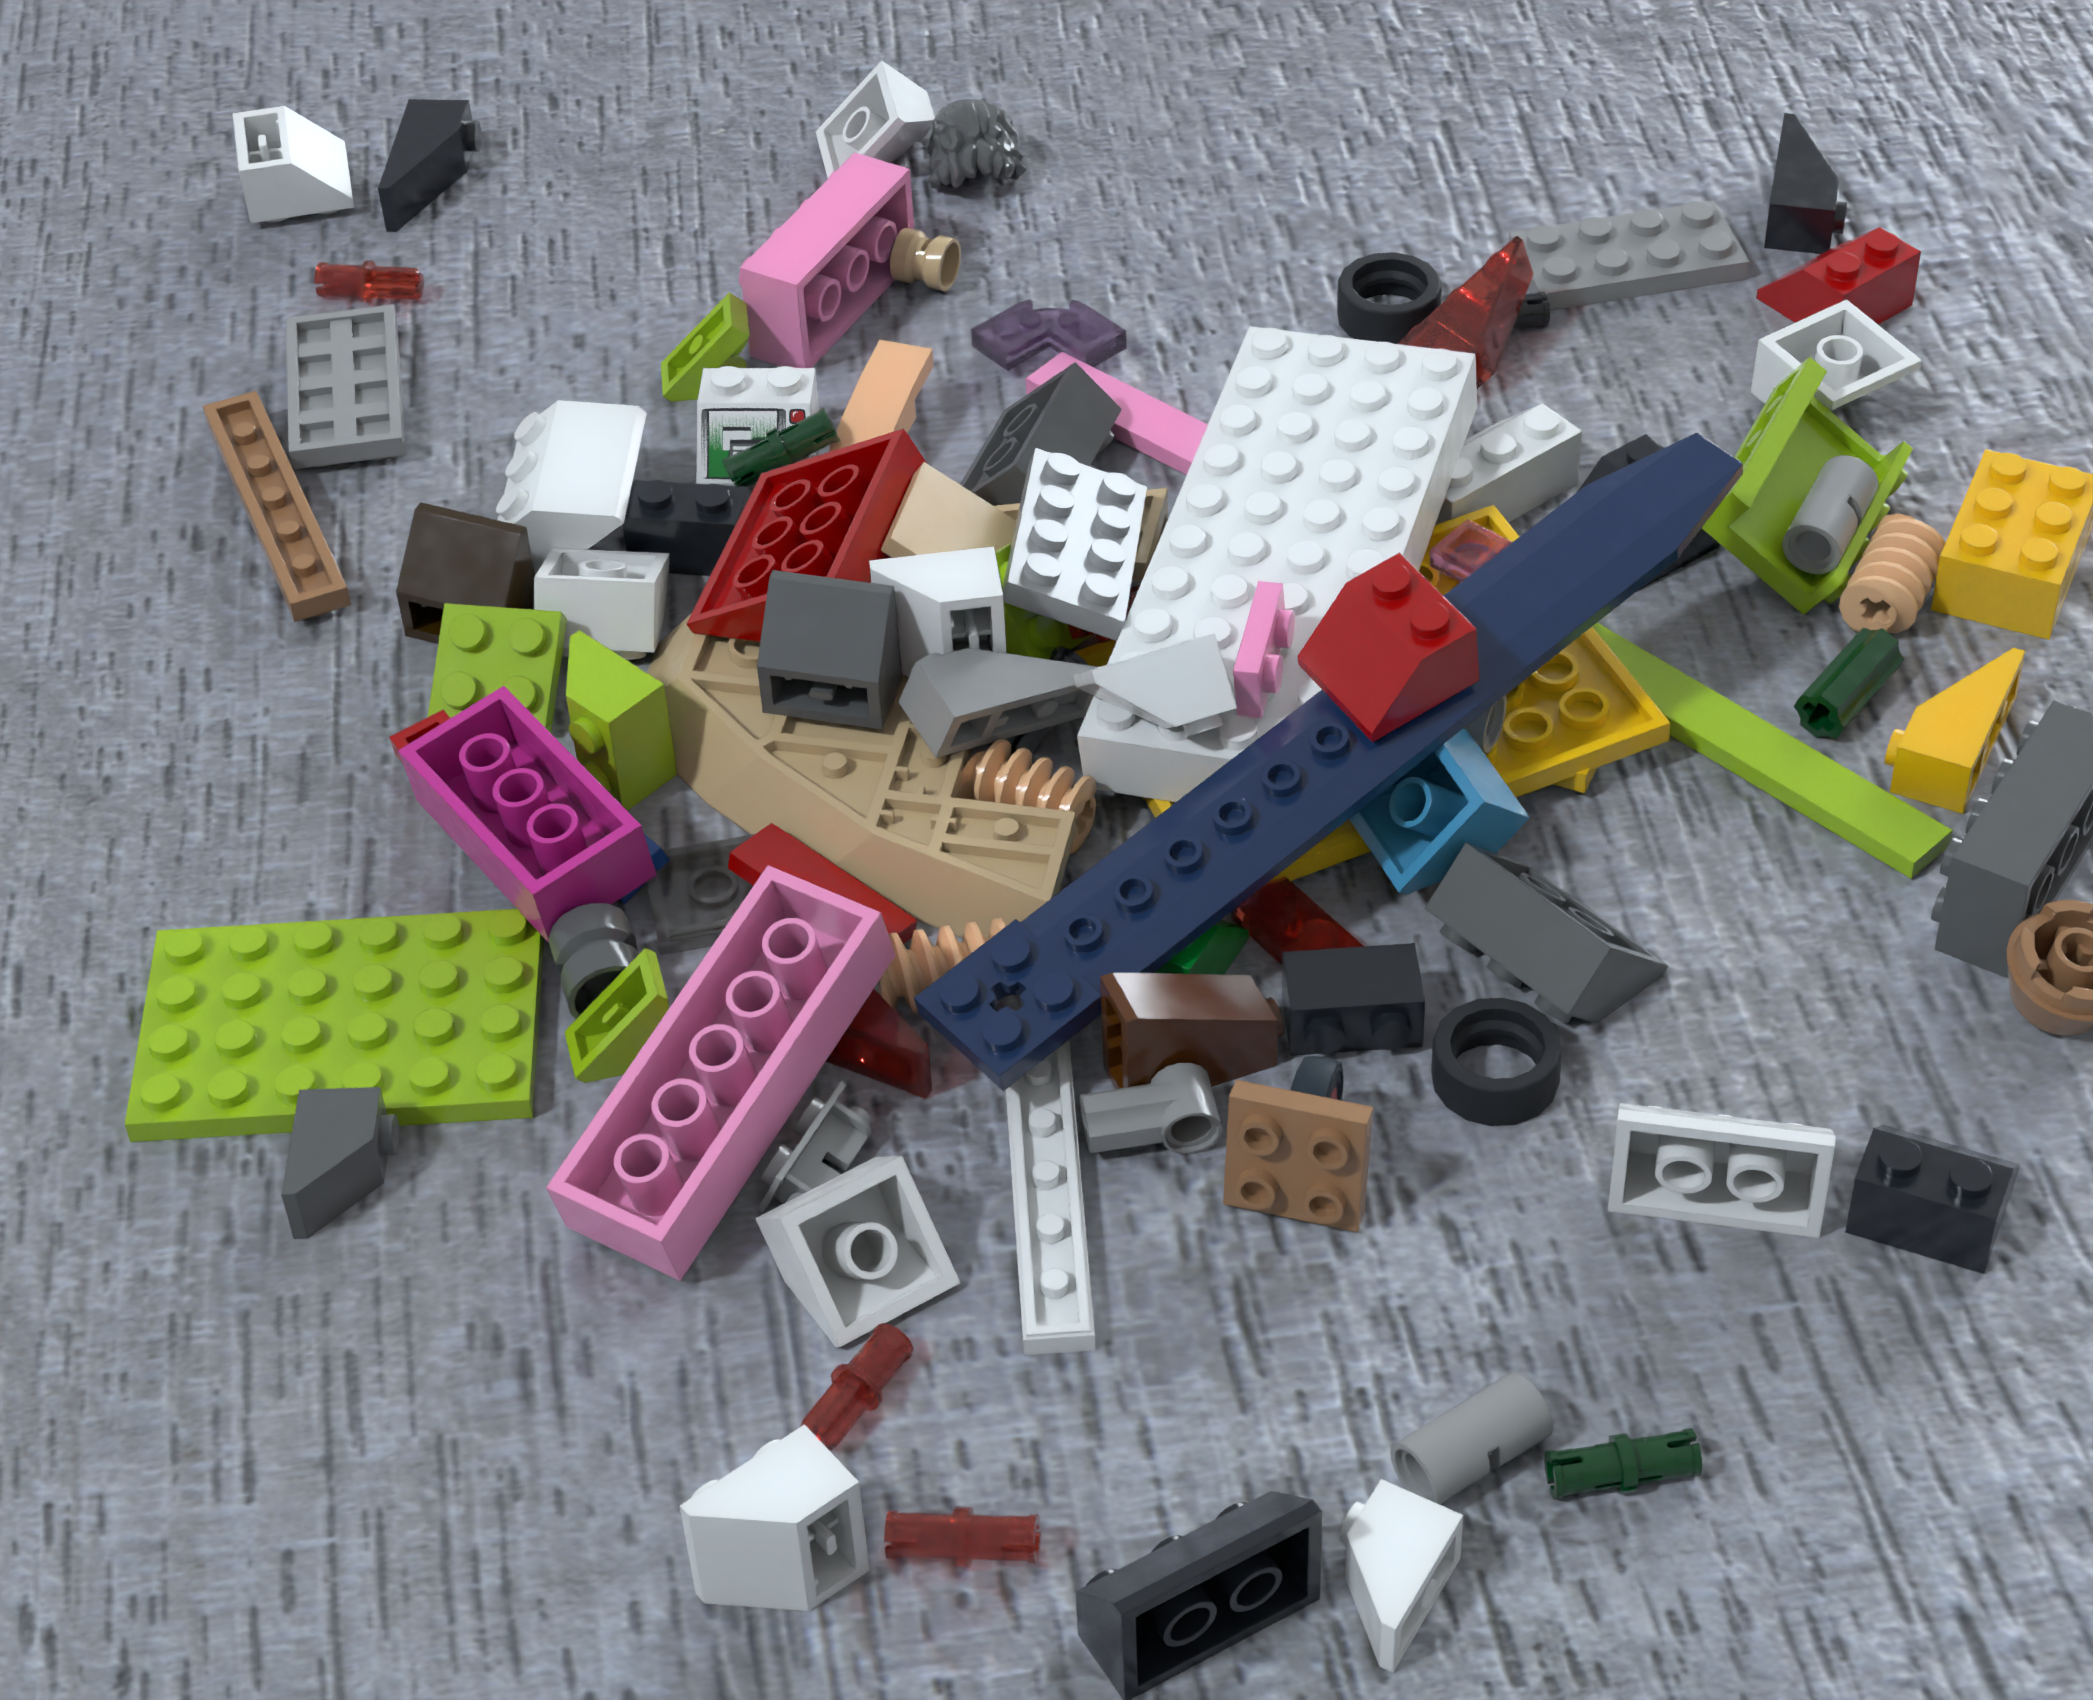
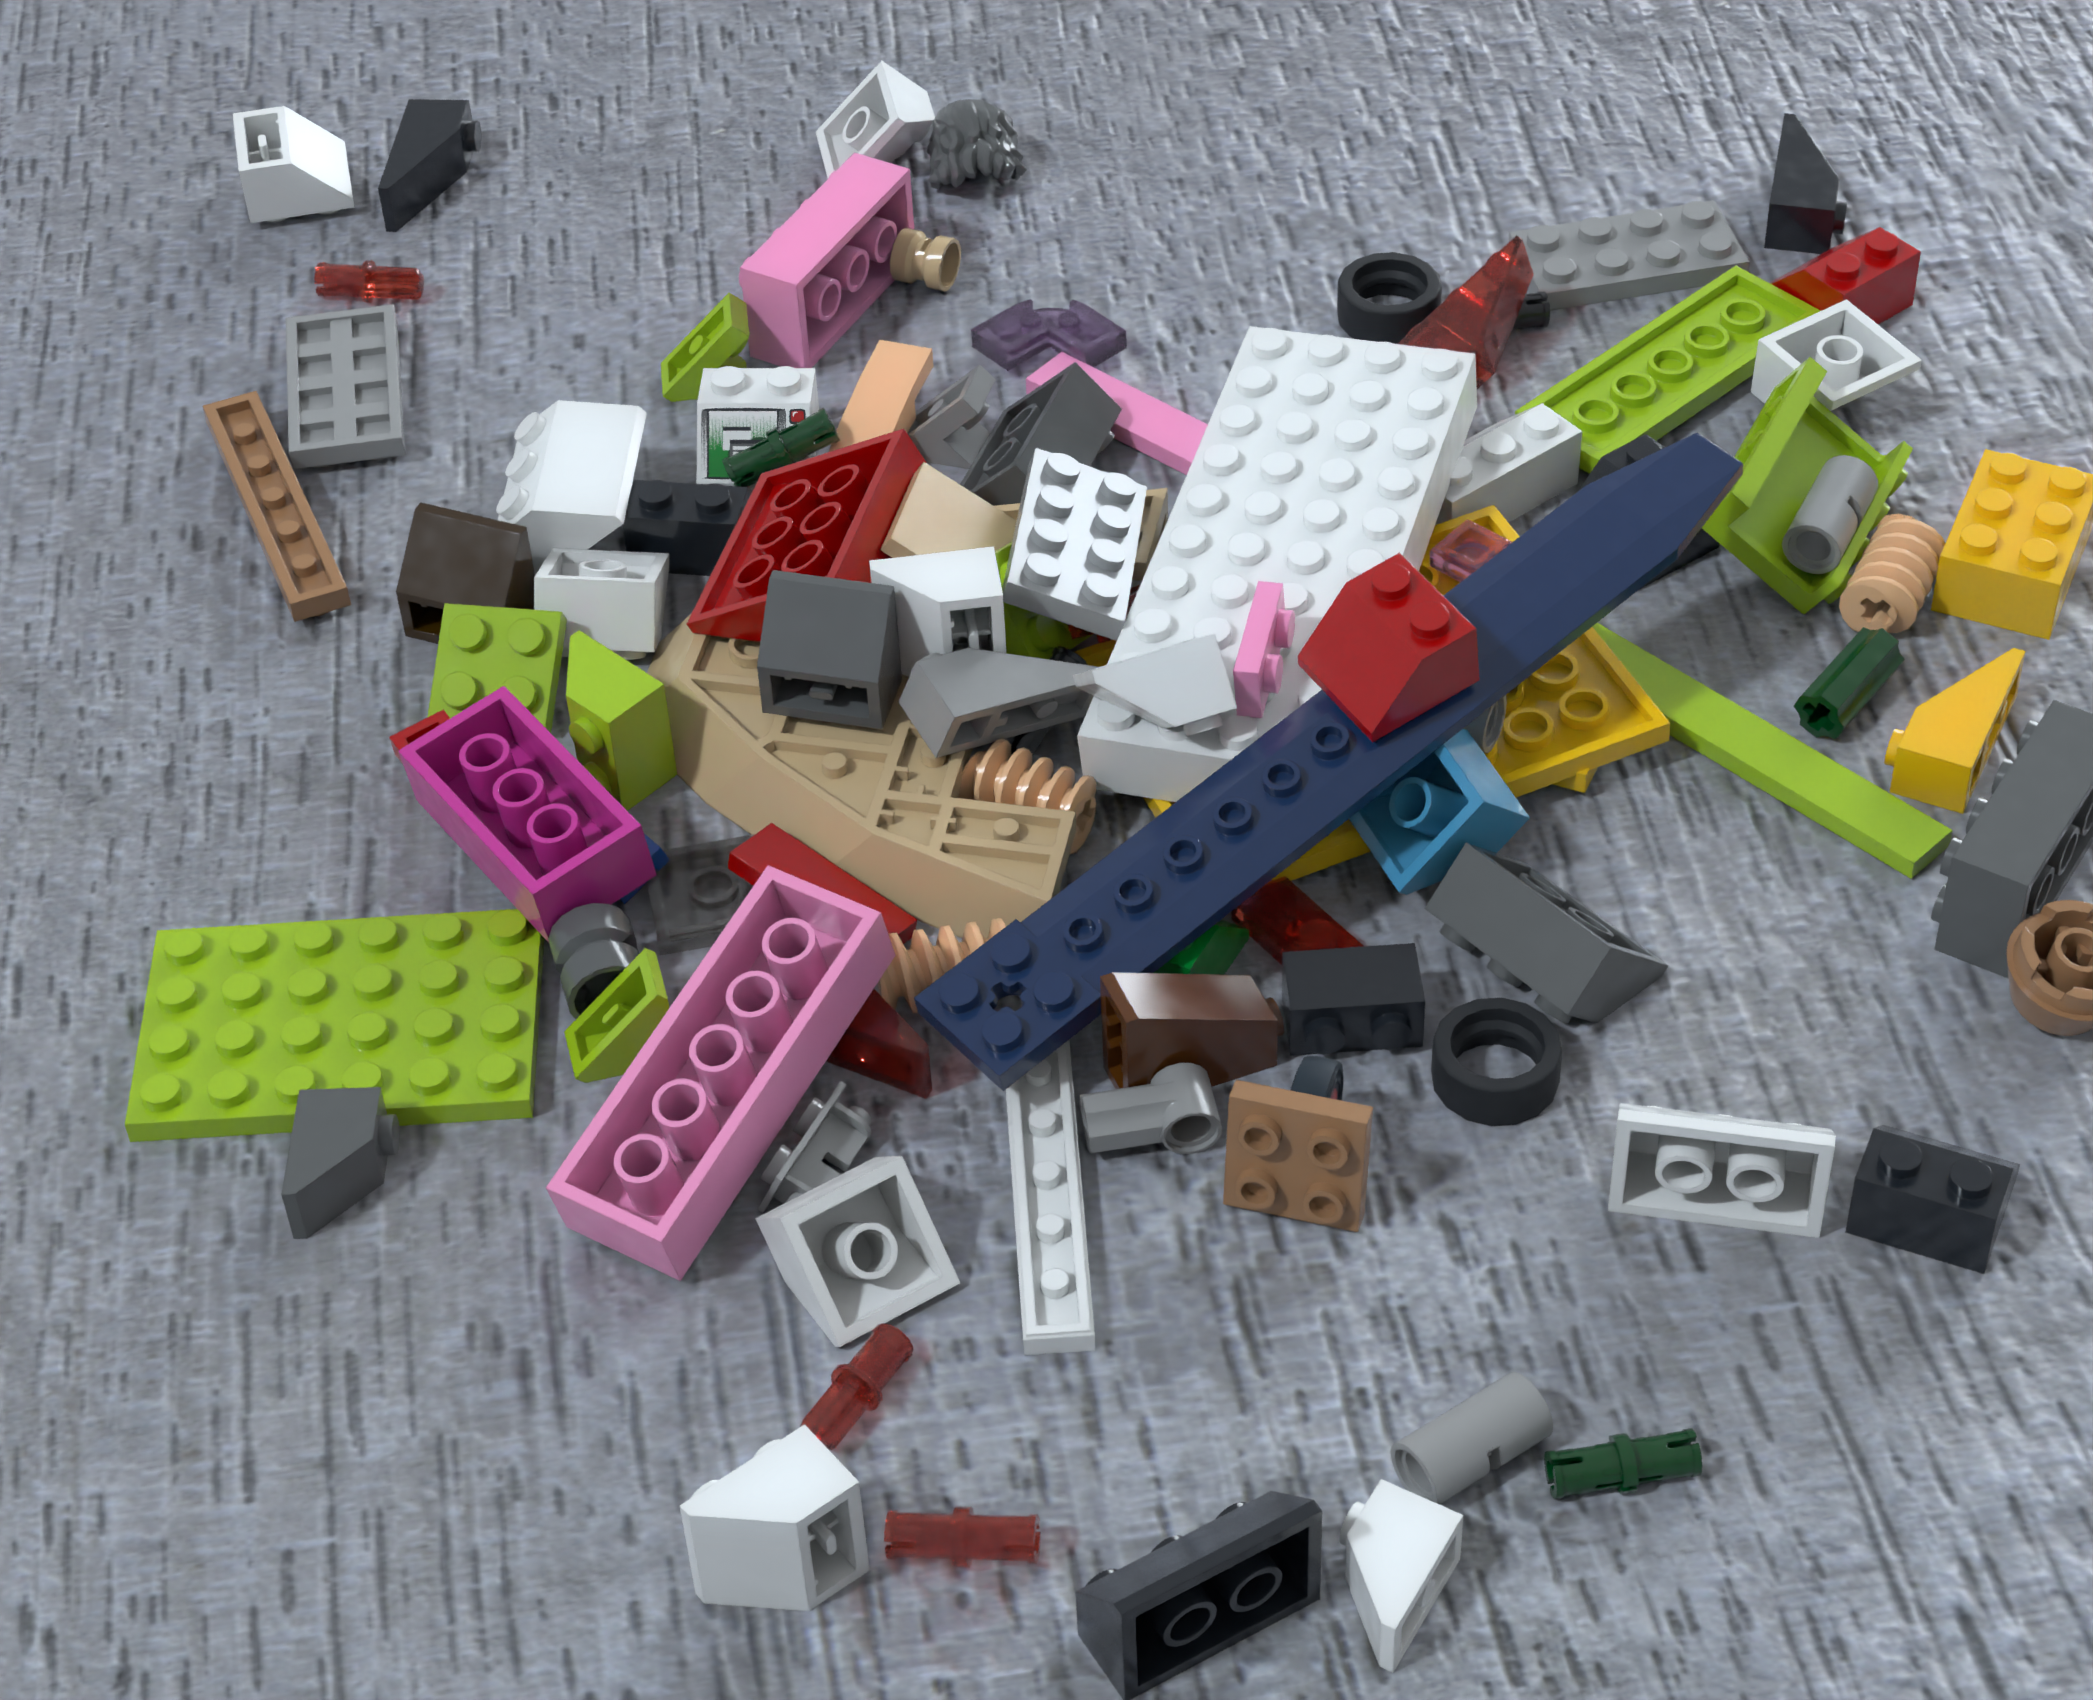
(949, 425): none -> light grey slope
(1672, 364): none -> lime plate

